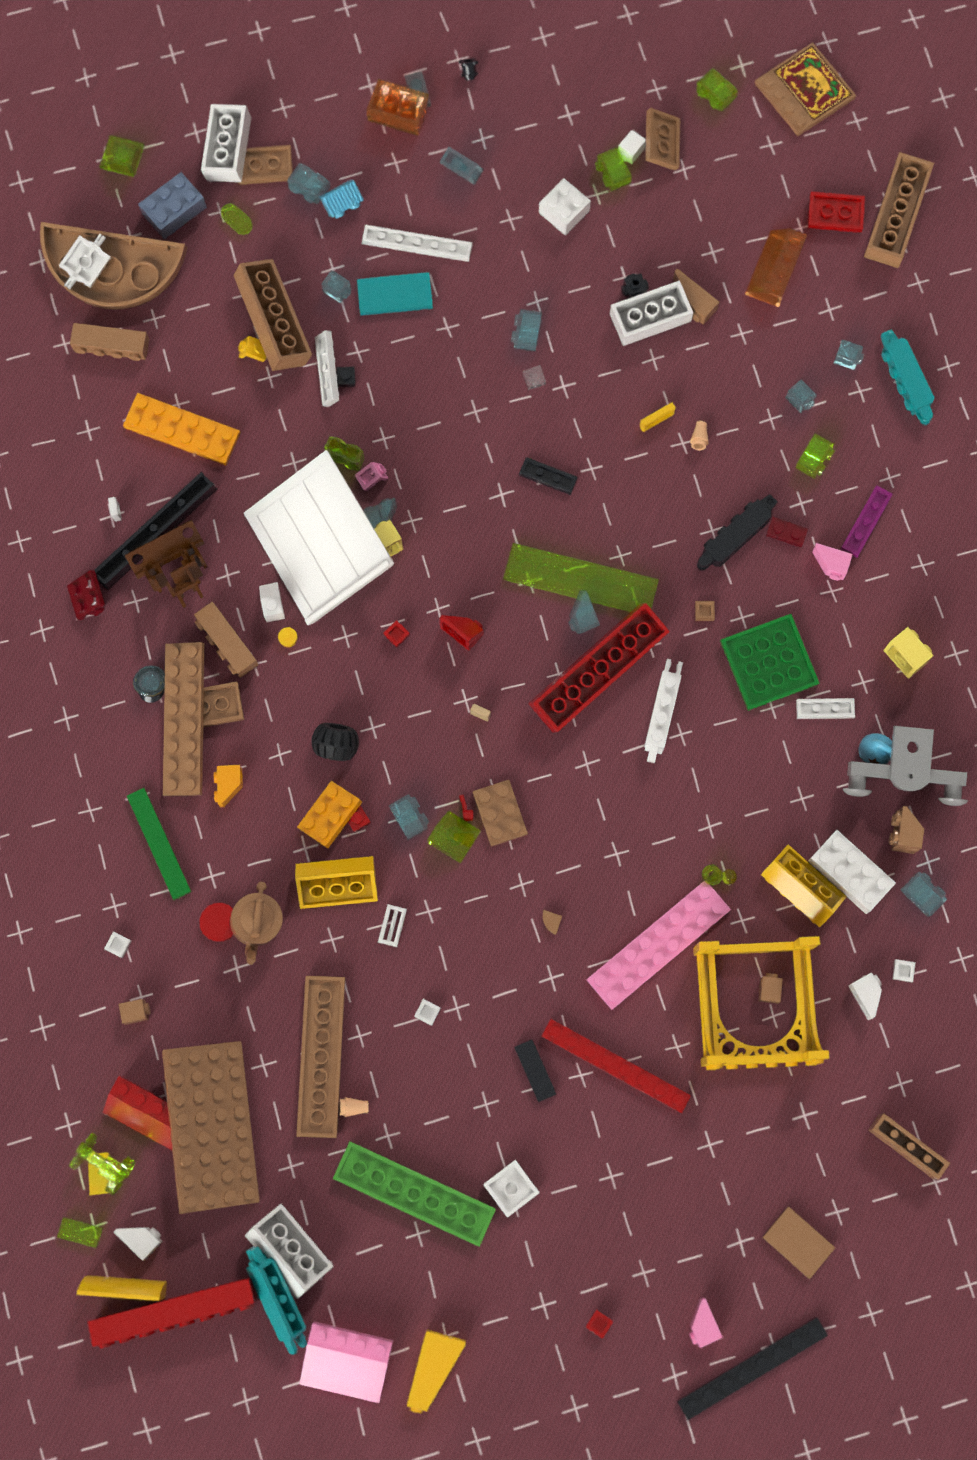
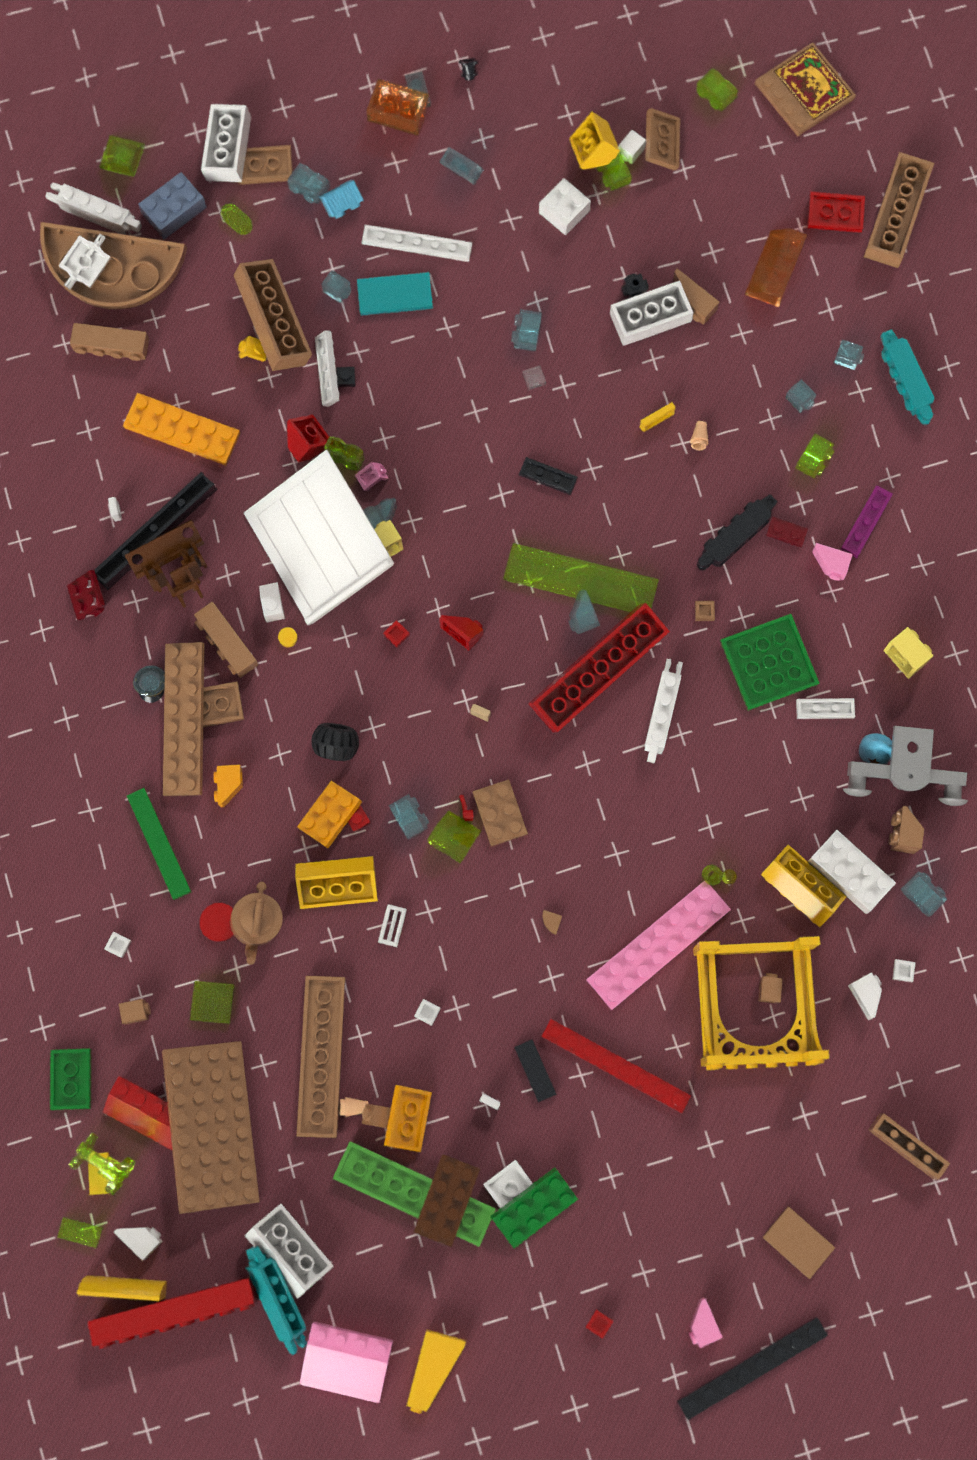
(70, 1079): none -> green tile
(93, 209): none -> white hinge
(212, 1002): none -> clear neon green tile
(305, 437): none -> red slope
(376, 1115): none -> medium nougat brick
(407, 1118): none -> light orange plate
(446, 1200): none -> reddish brown brick
(490, 1101): none -> white tile
(534, 1207): none -> green plate
(594, 142): none -> yellow slope

